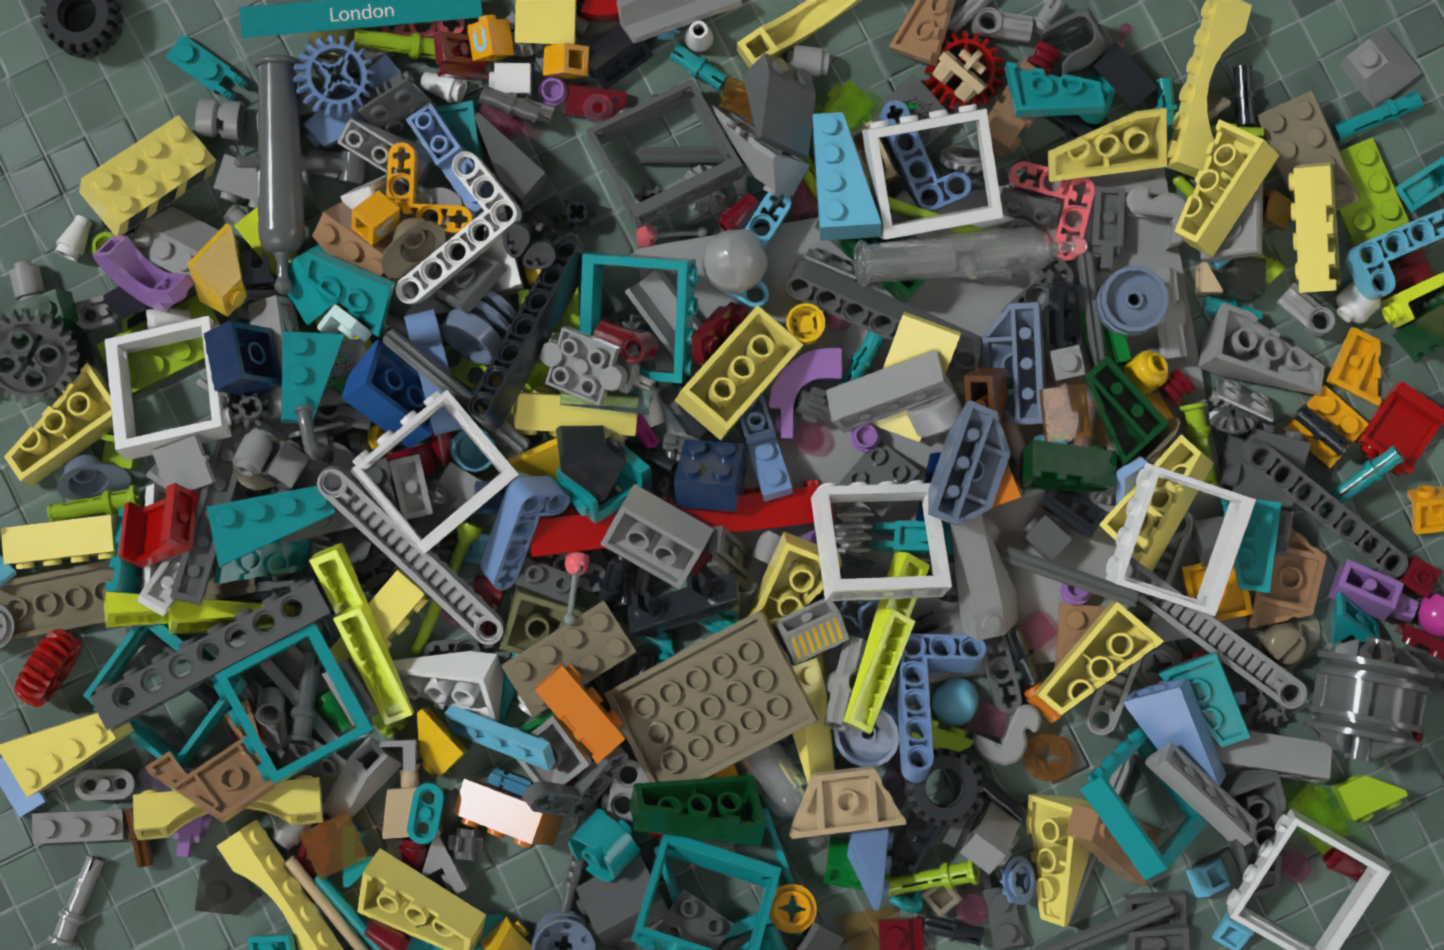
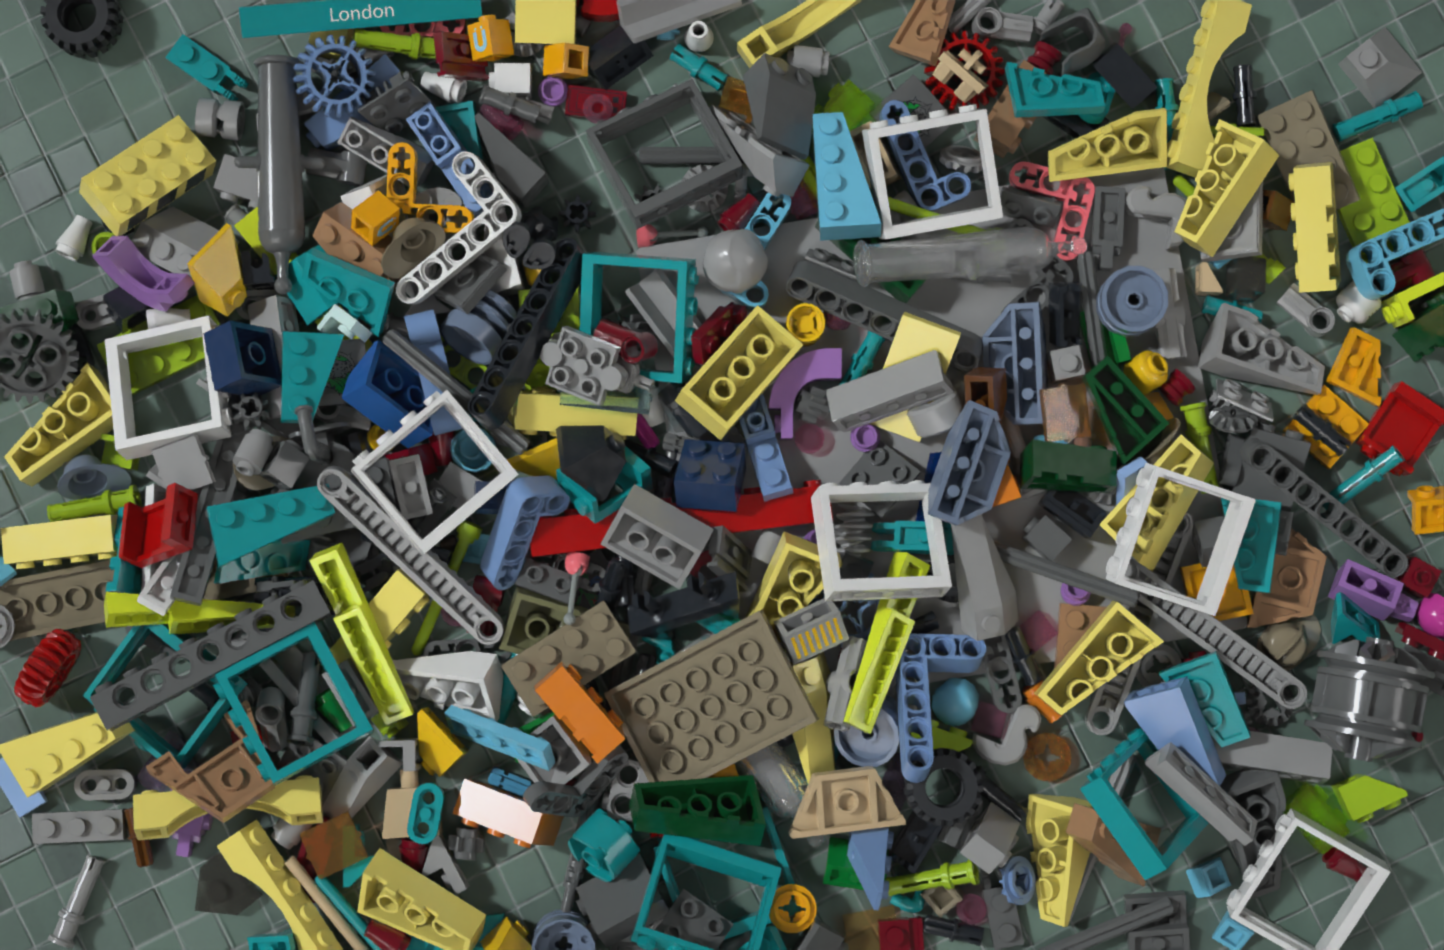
(1295, 867): clear pink plate -> none

